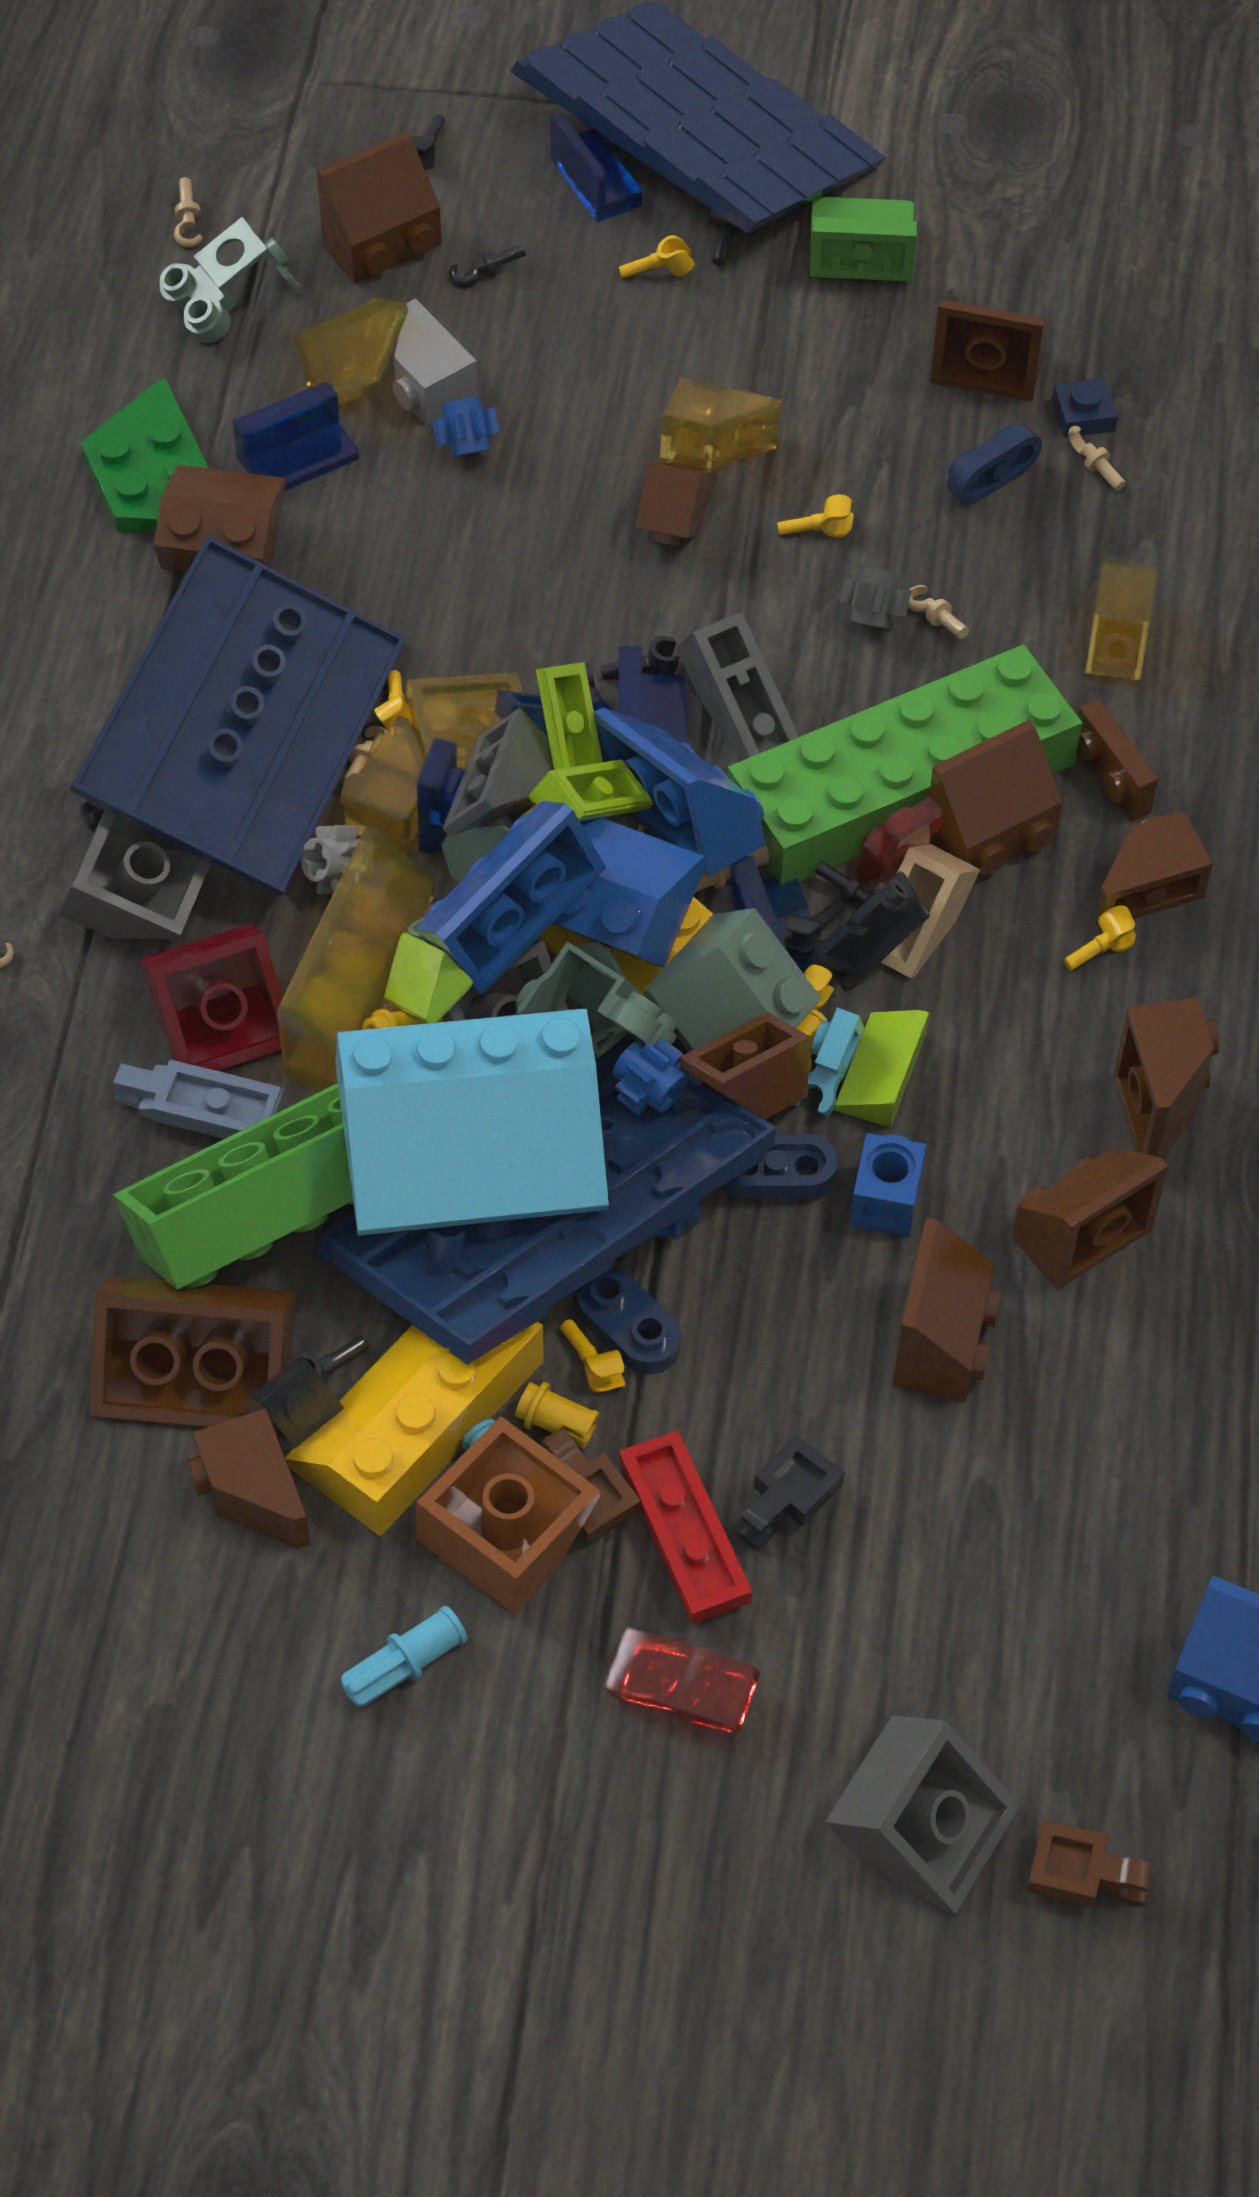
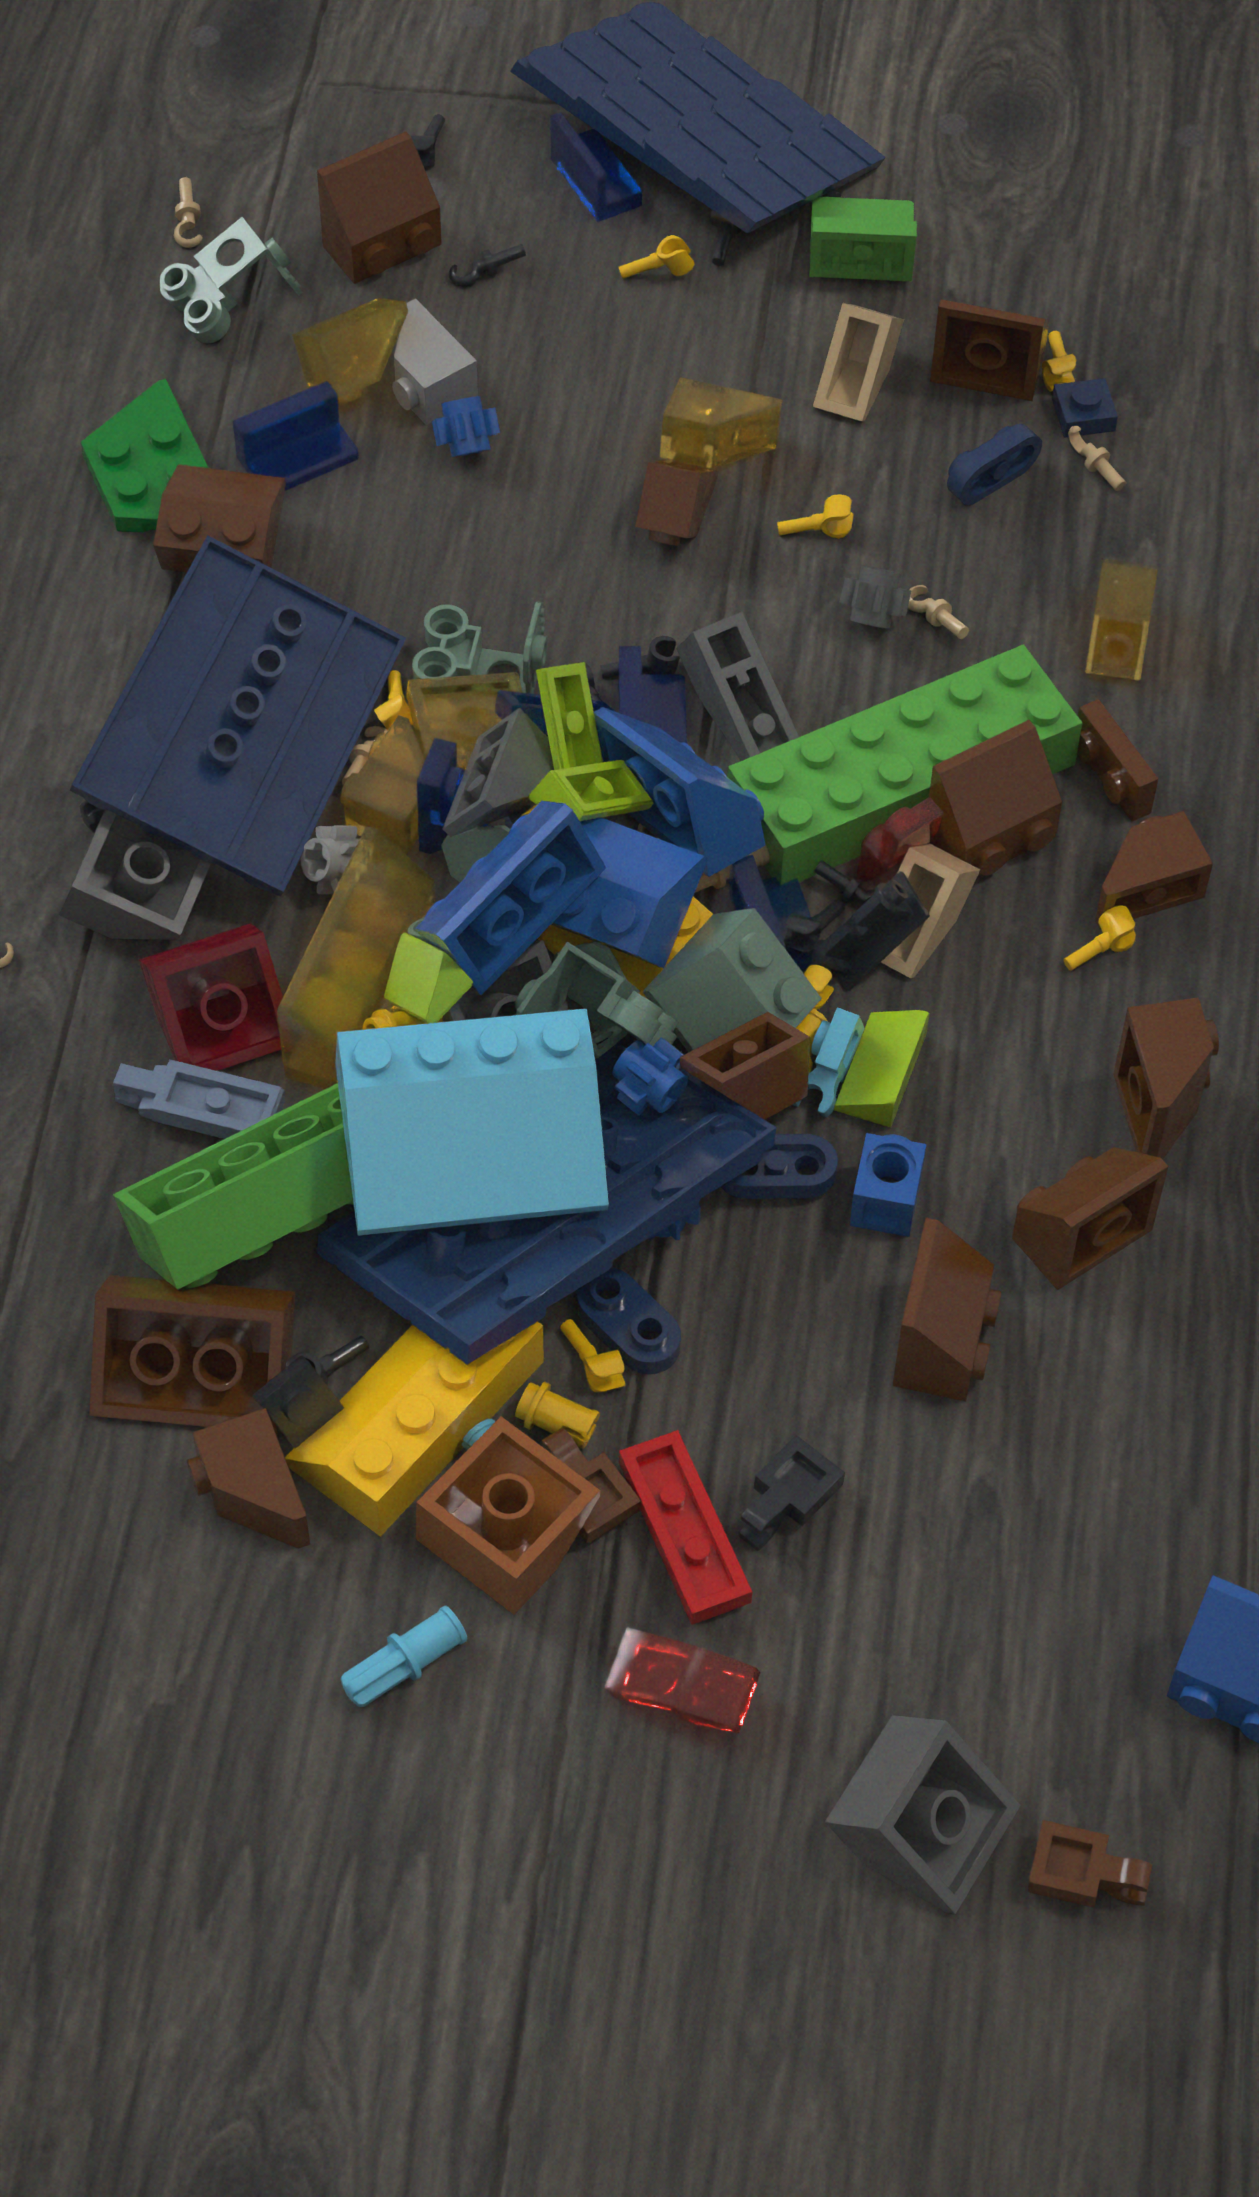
(458, 650): none -> sand green piece
(857, 361): none -> tan slope
(1059, 368): none -> yellow hand

